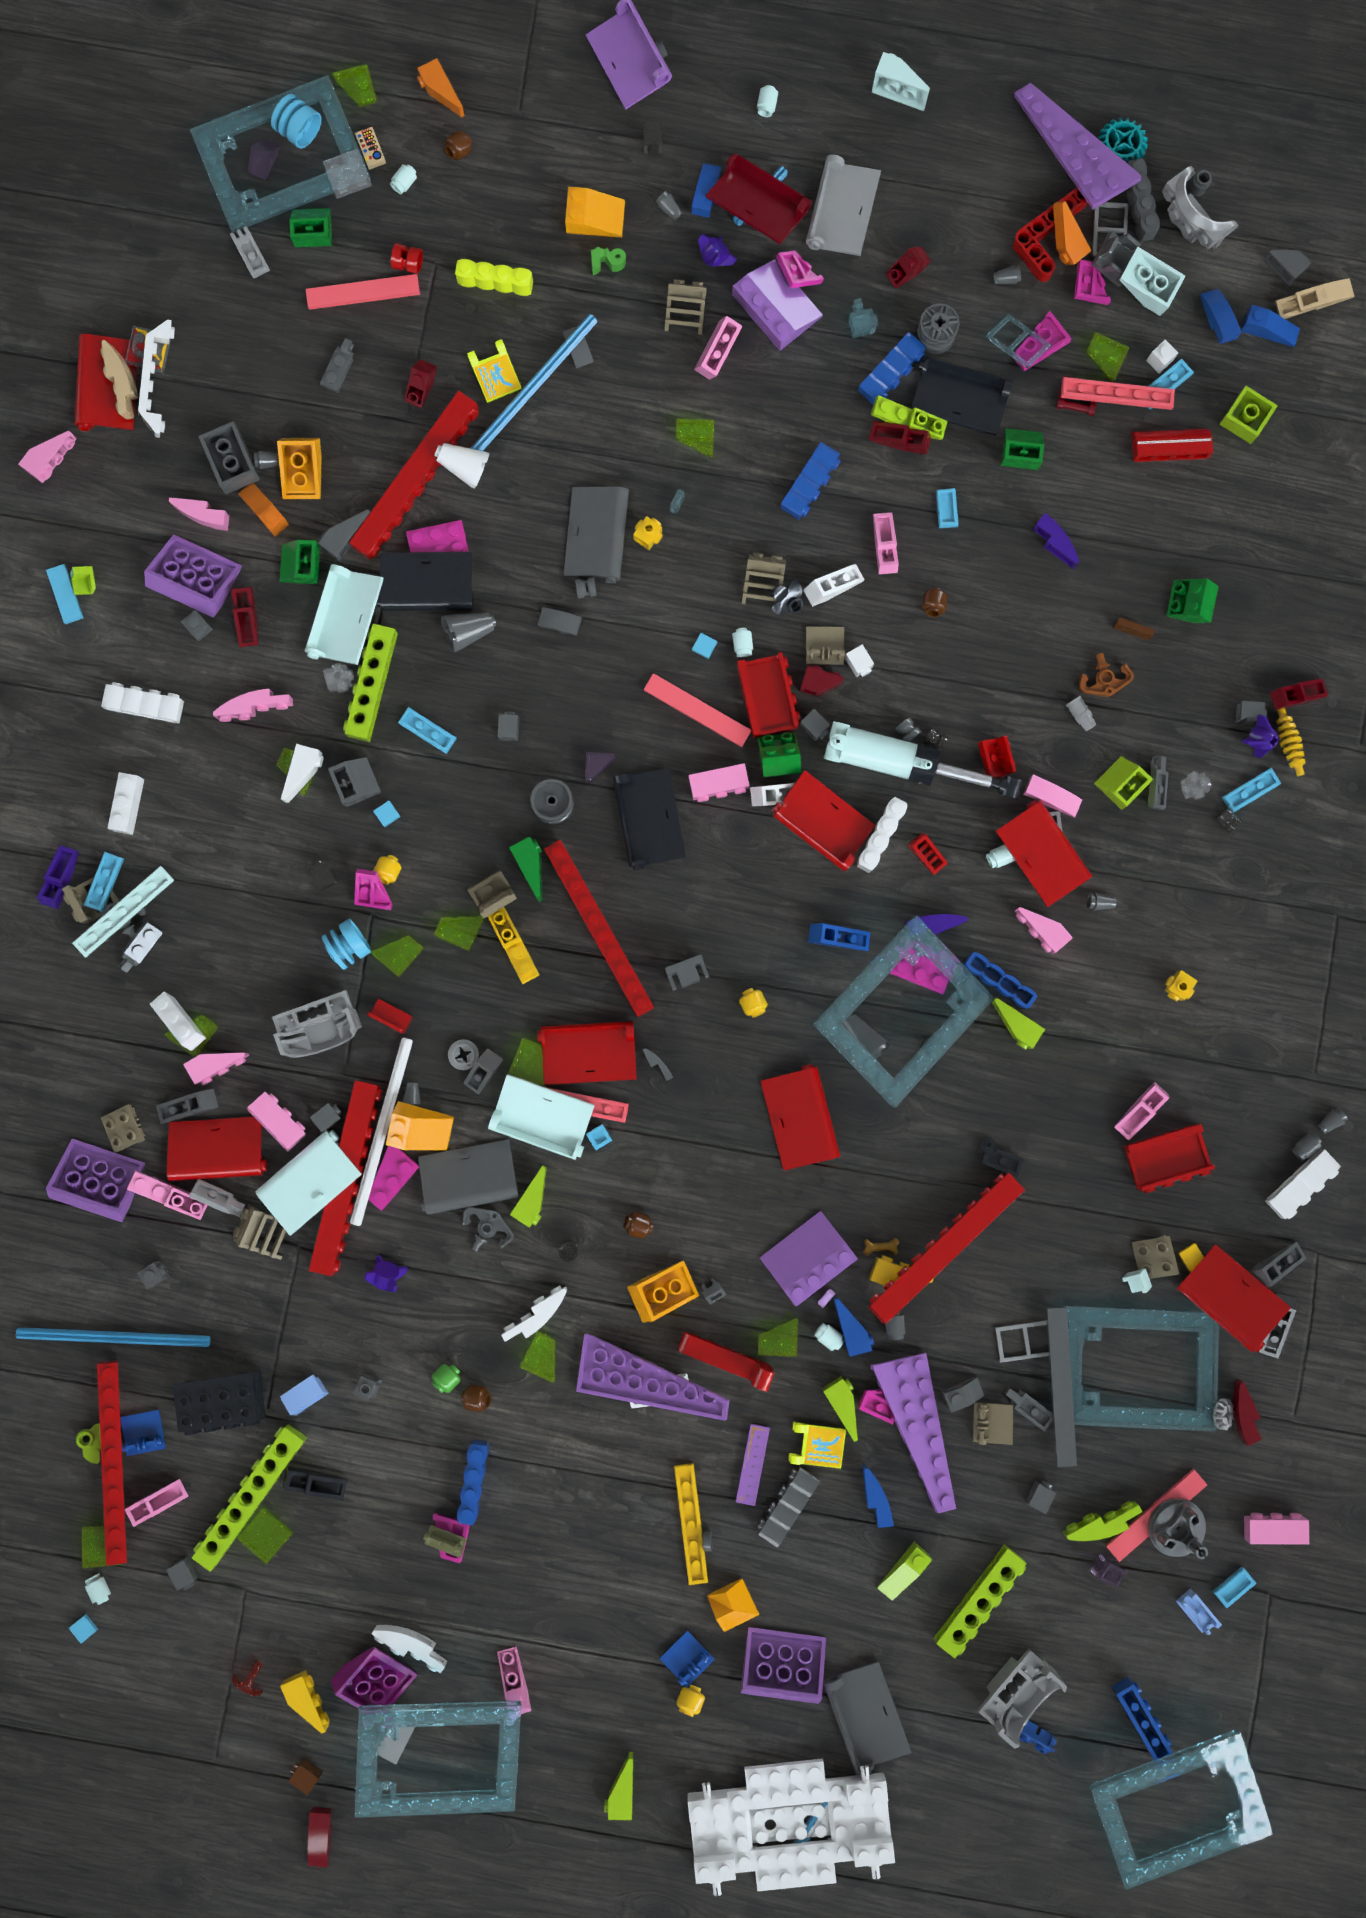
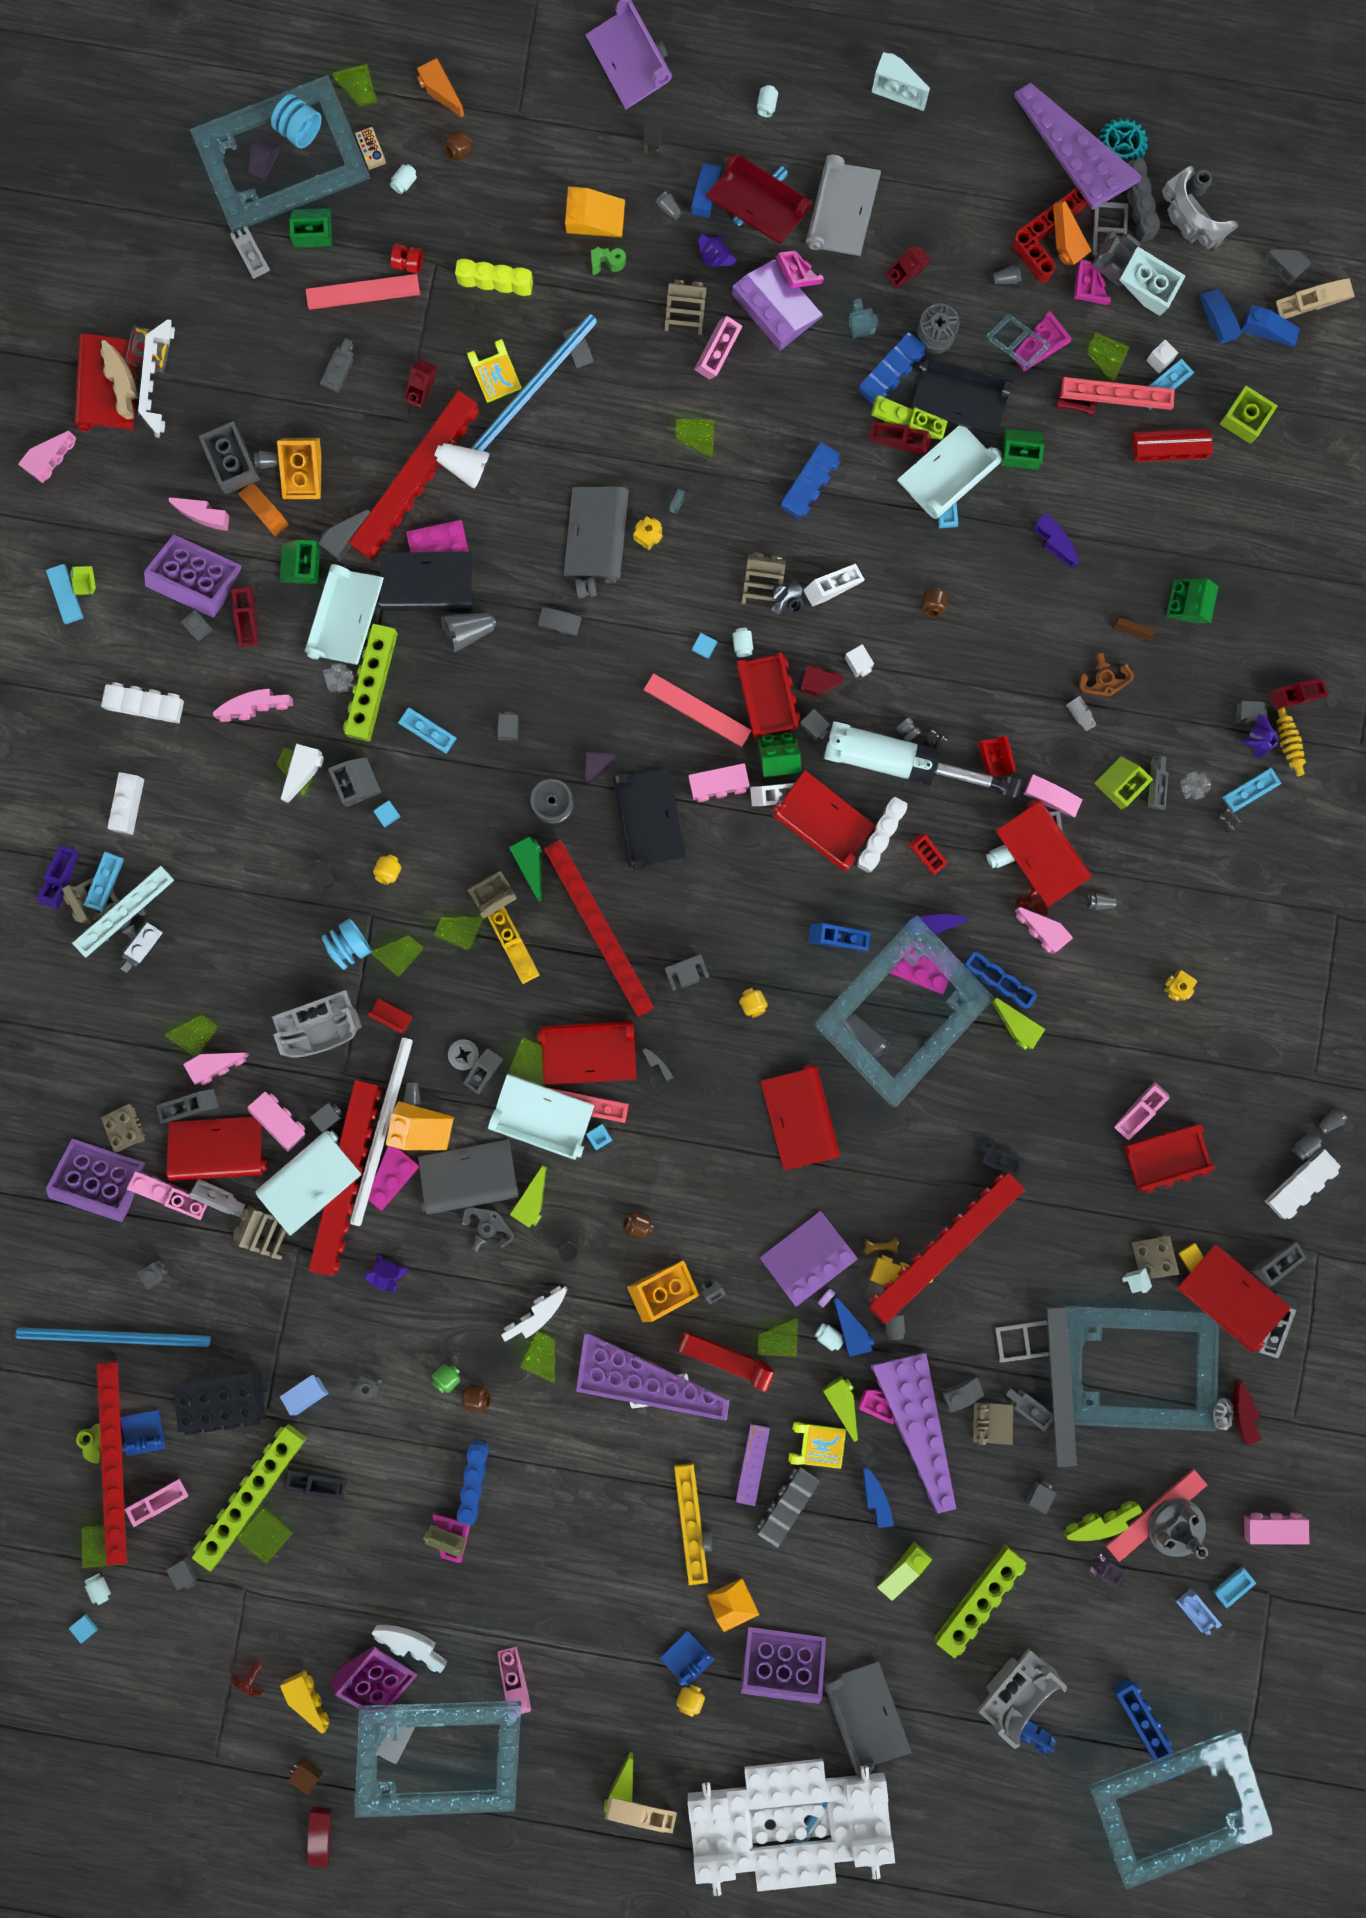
(177, 1021): white brick -> none
(347, 173): clear plate -> none
(370, 890): dark pink wing -> none
(640, 1815): none -> tan slope
(825, 645): dark tan hinge -> none
(885, 543): bright pink slope -> none
(944, 480): none -> light aqua door
(1035, 900): none -> clear red plant

